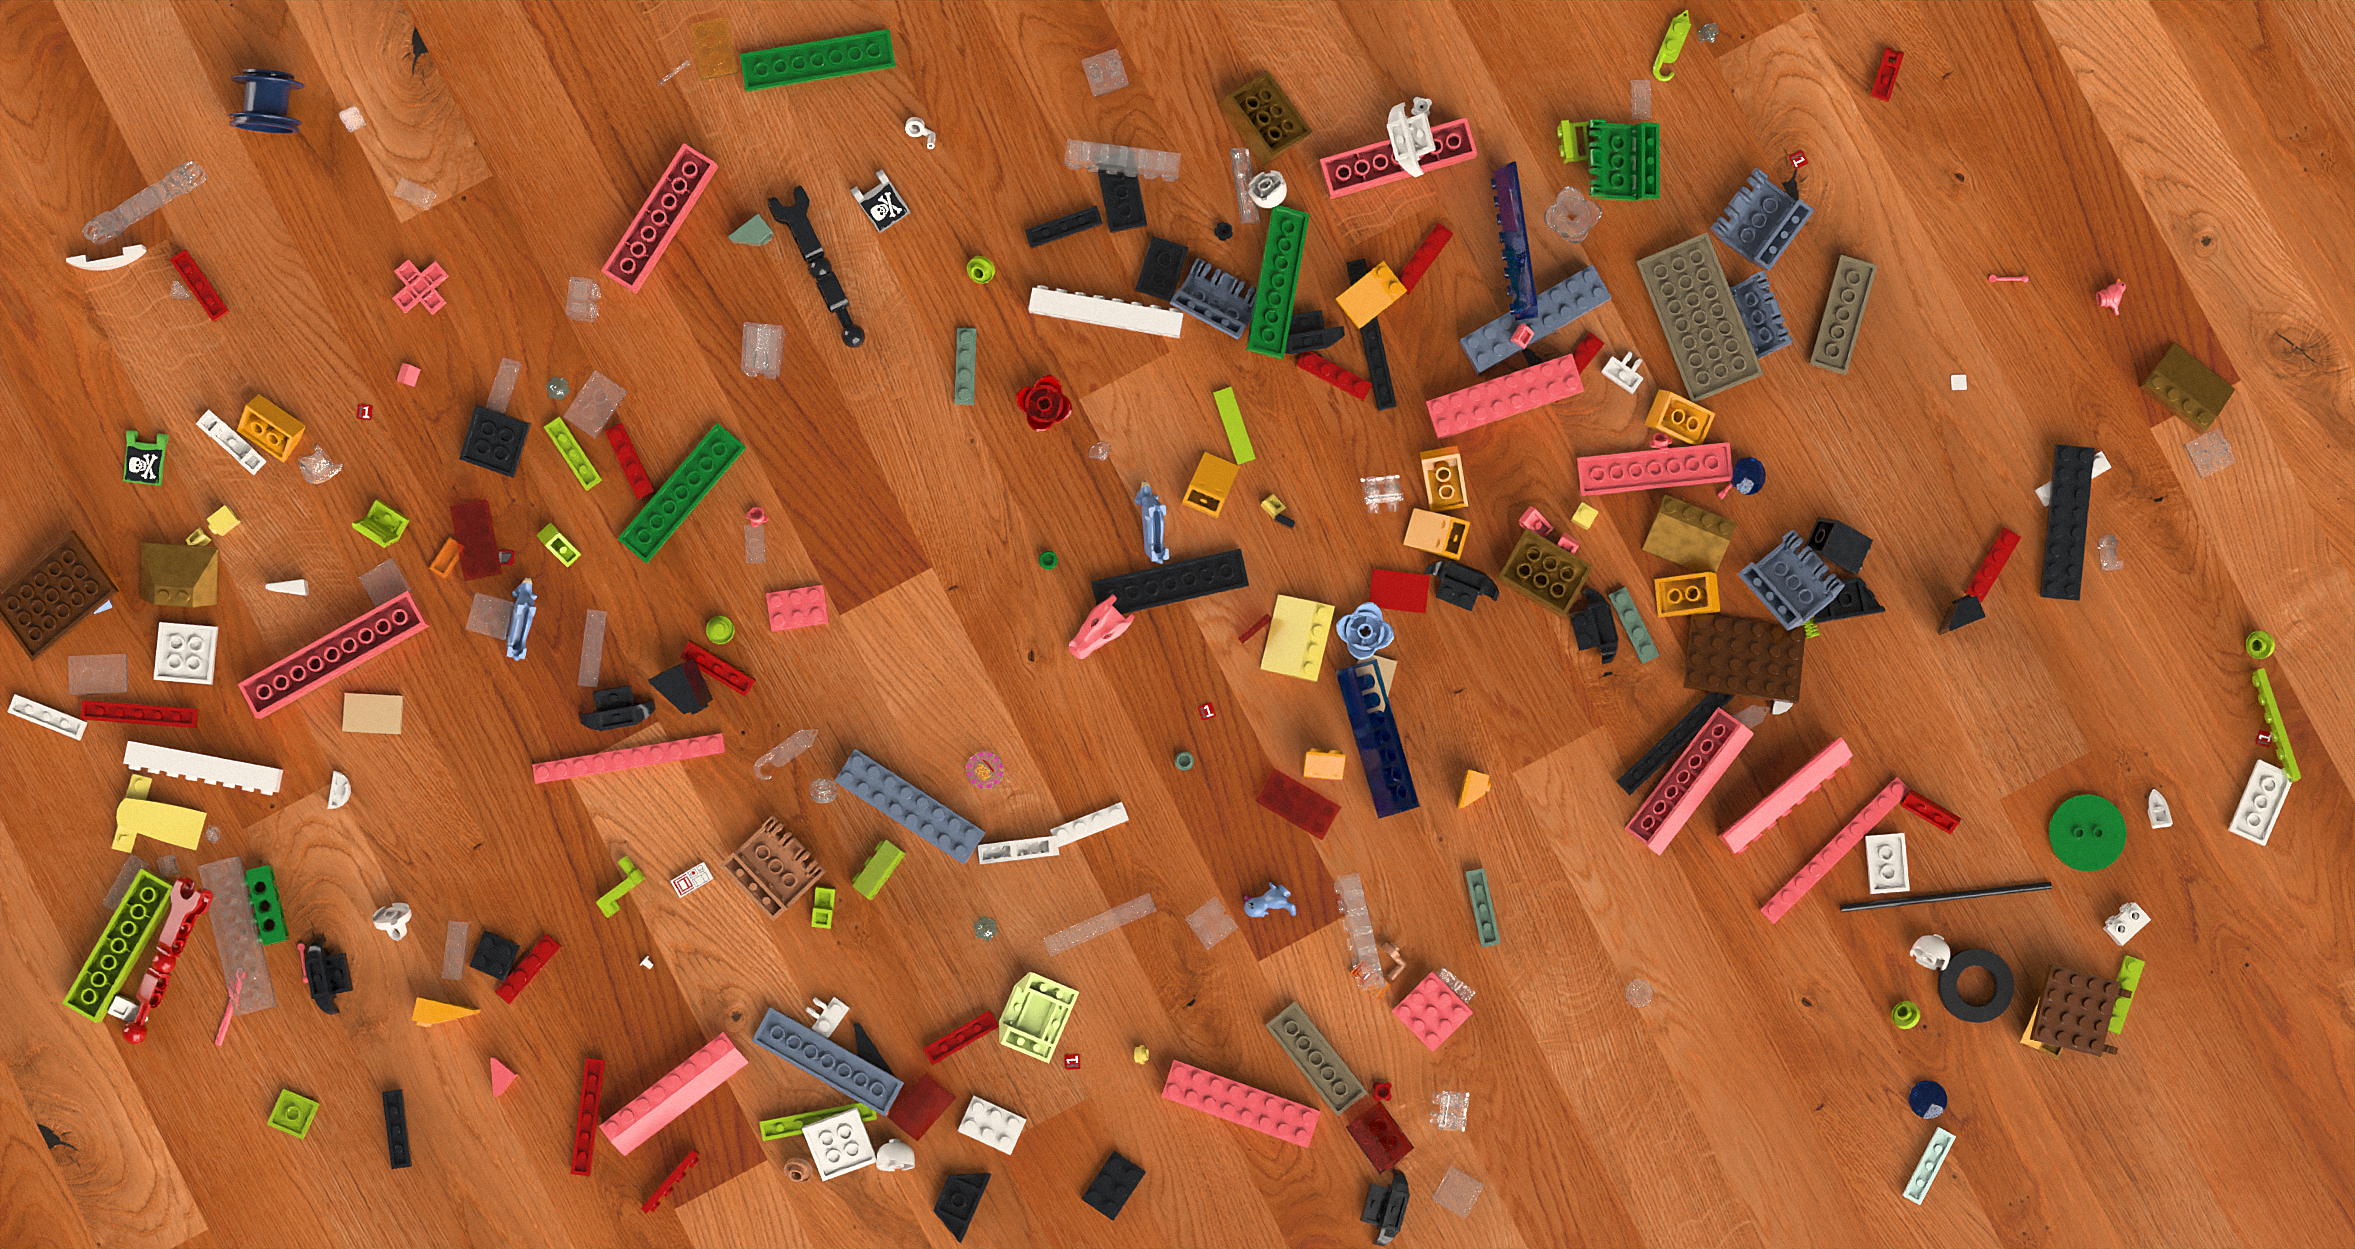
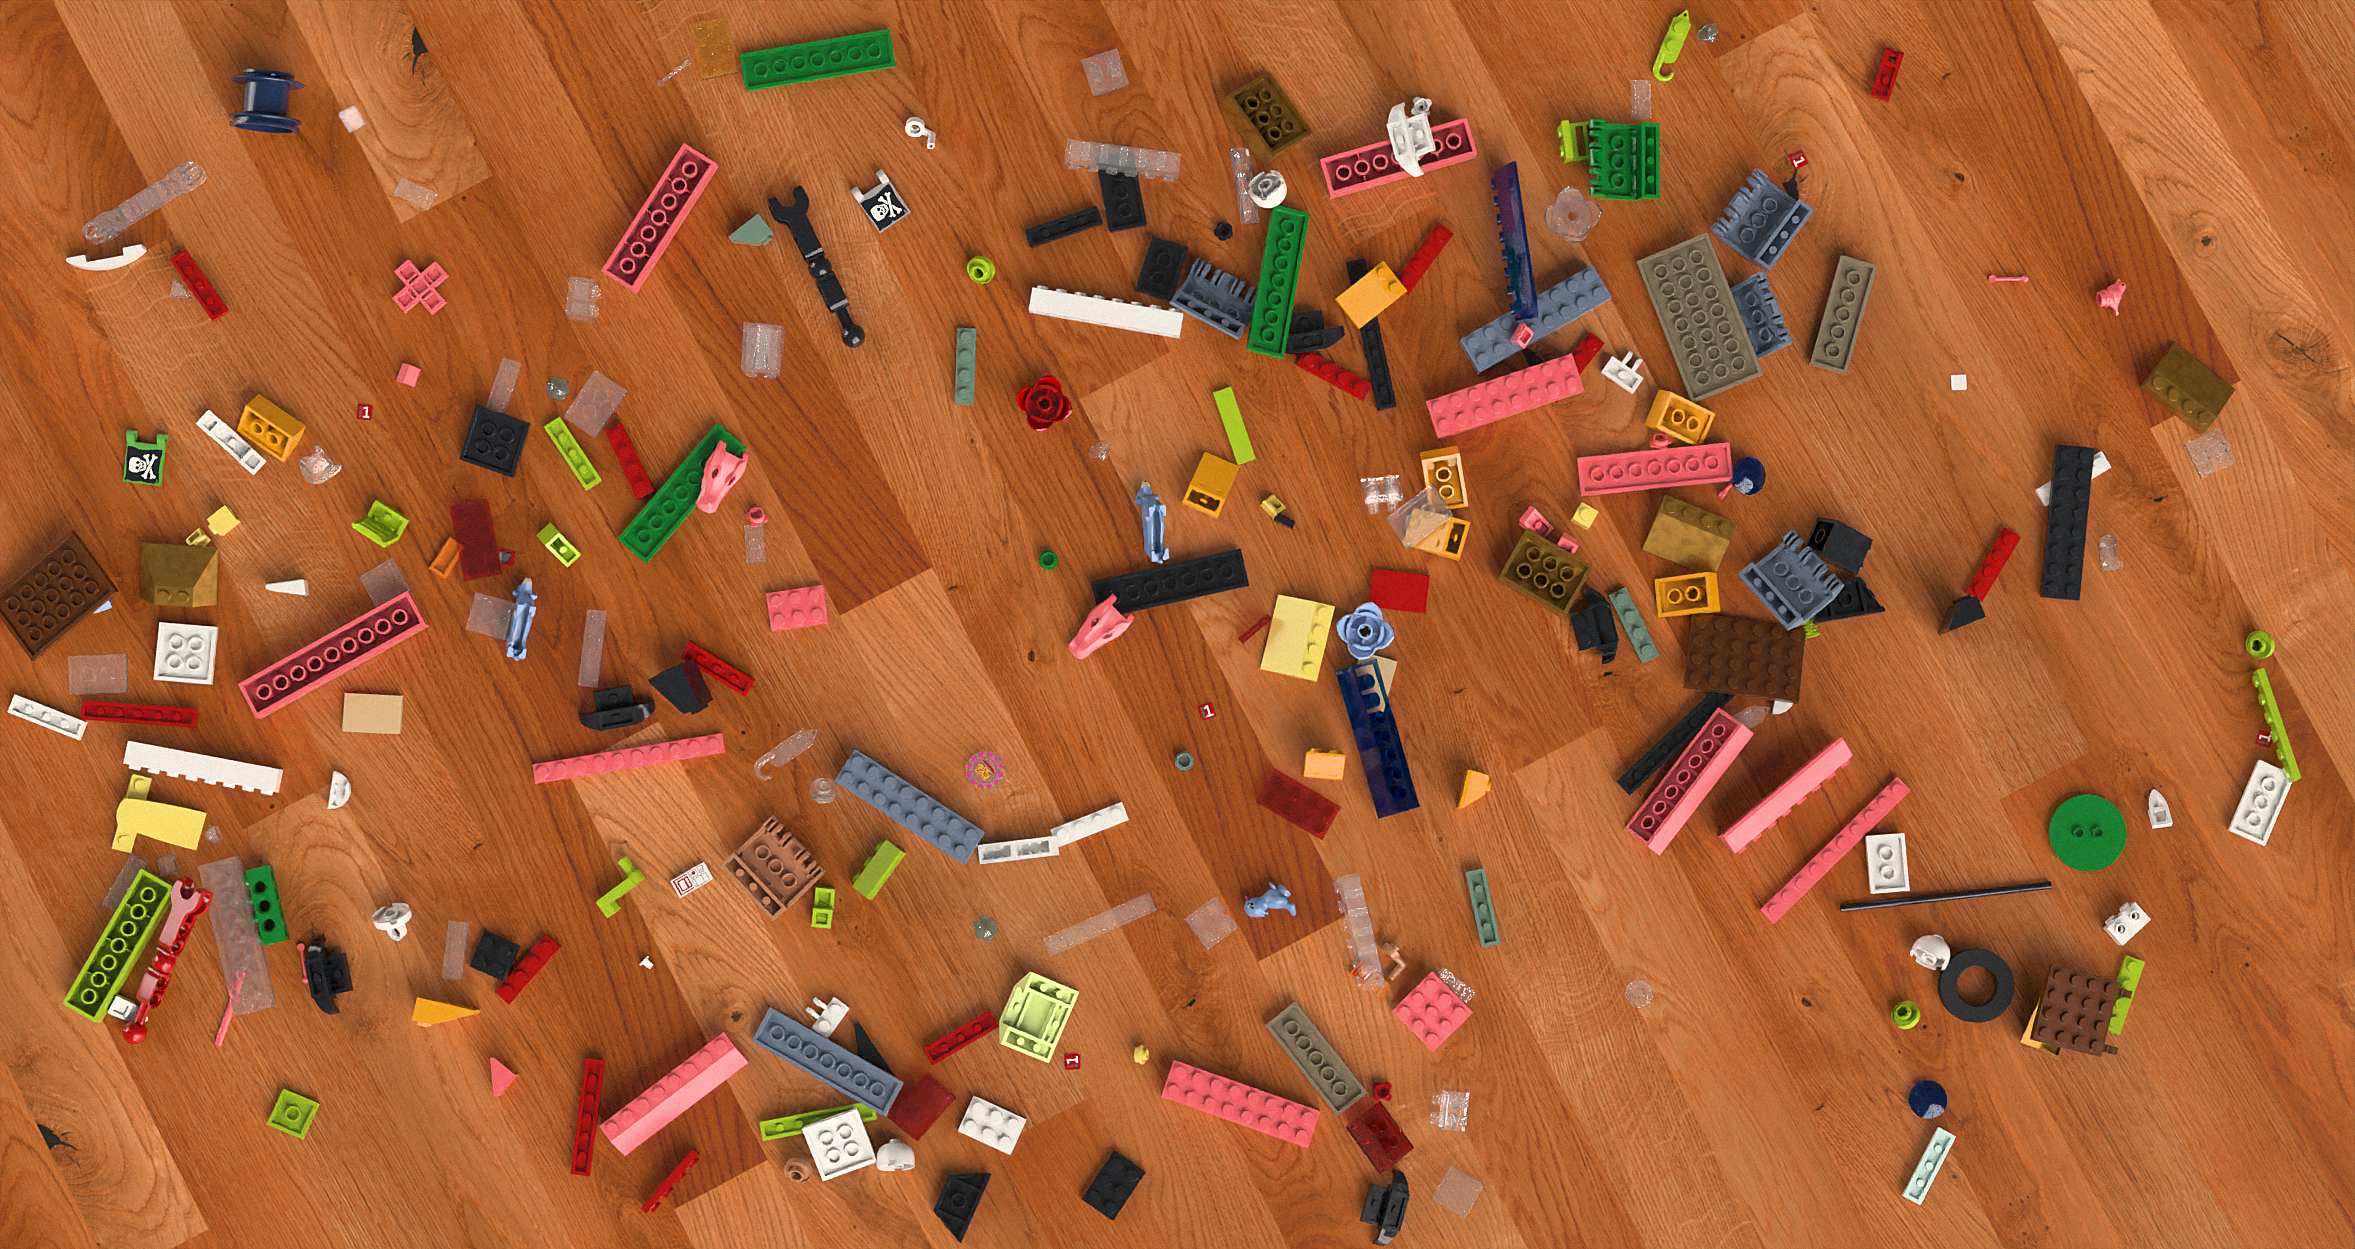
(397, 1129): black plate -> none
(720, 475): none -> coral animal
(720, 630): lime plate -> none
(1419, 516): none -> clear tile
(1461, 583): black plate -> none
(1930, 811): red plate -> none

